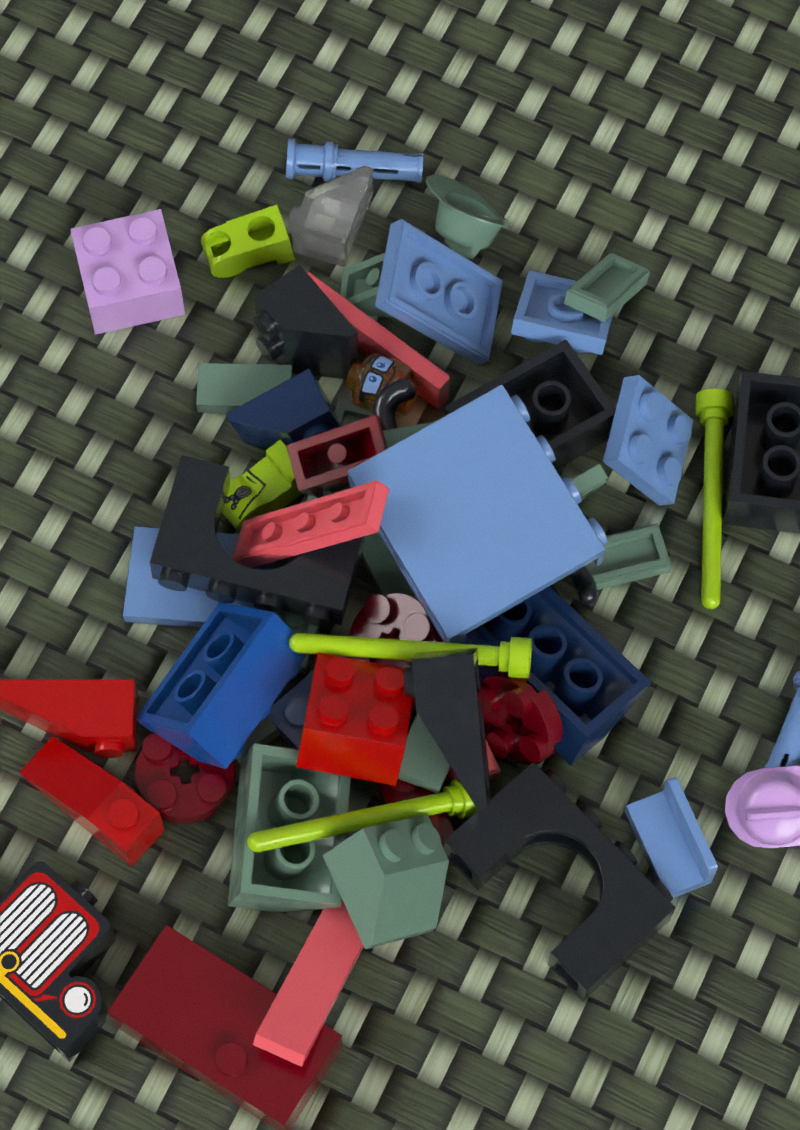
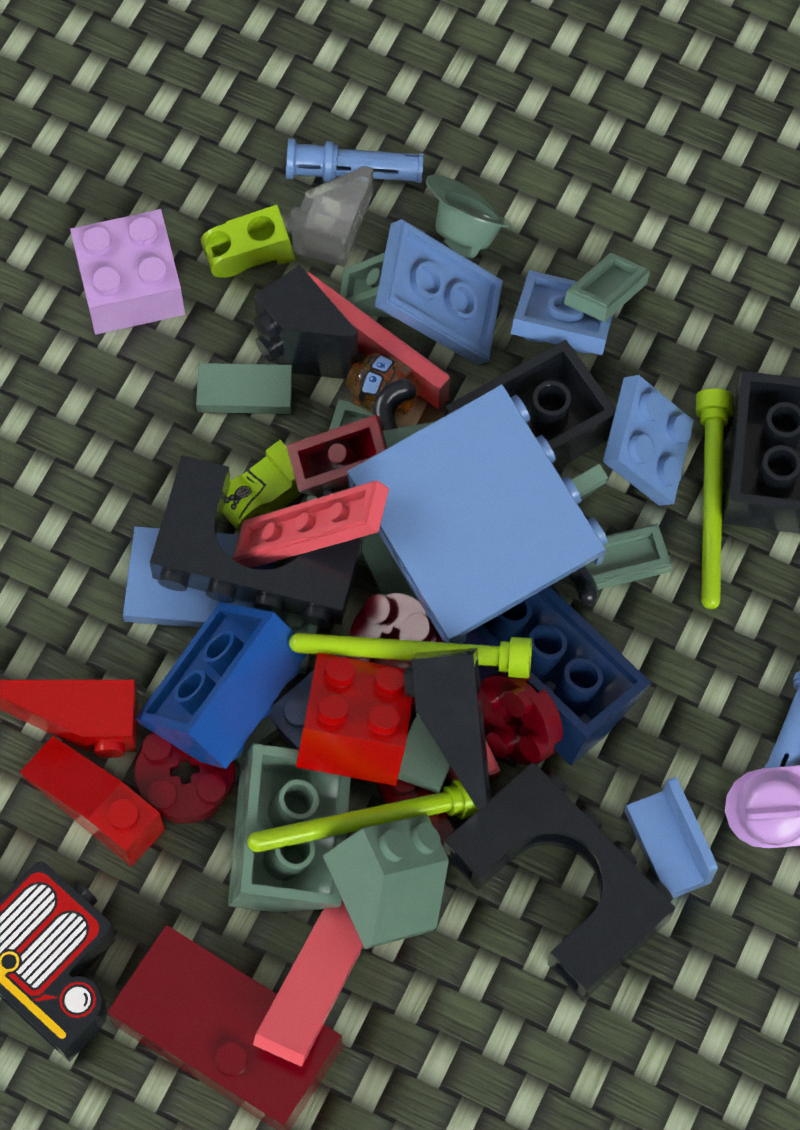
(285, 413): dark blue slope -> none

